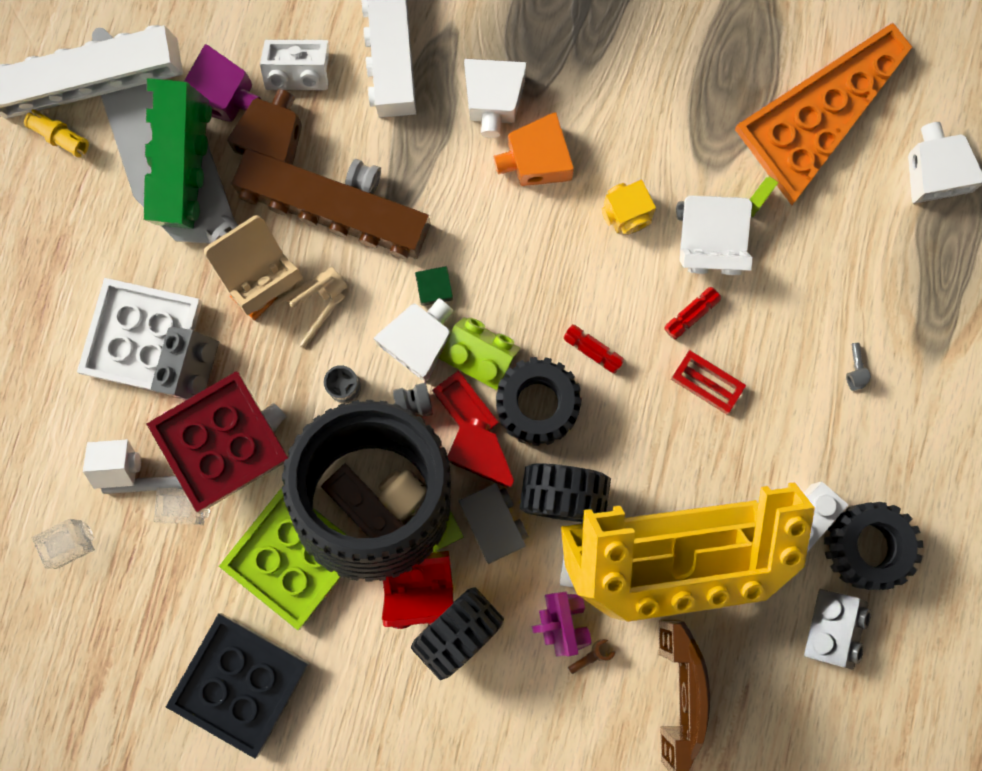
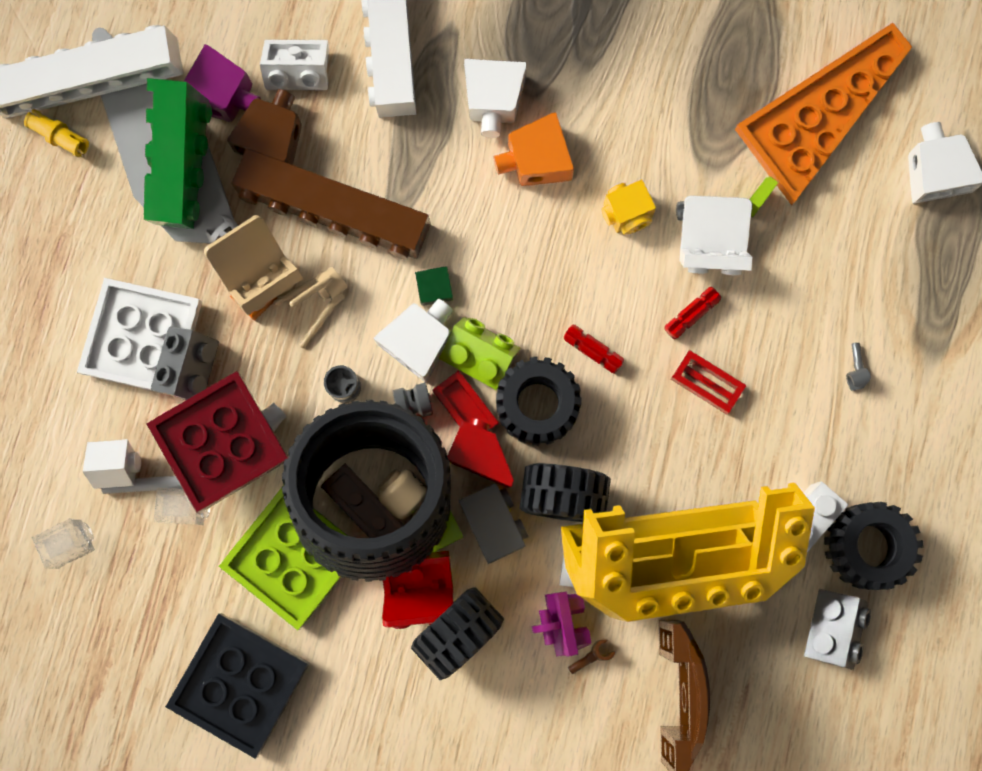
(363, 176): light grey wheel -> none

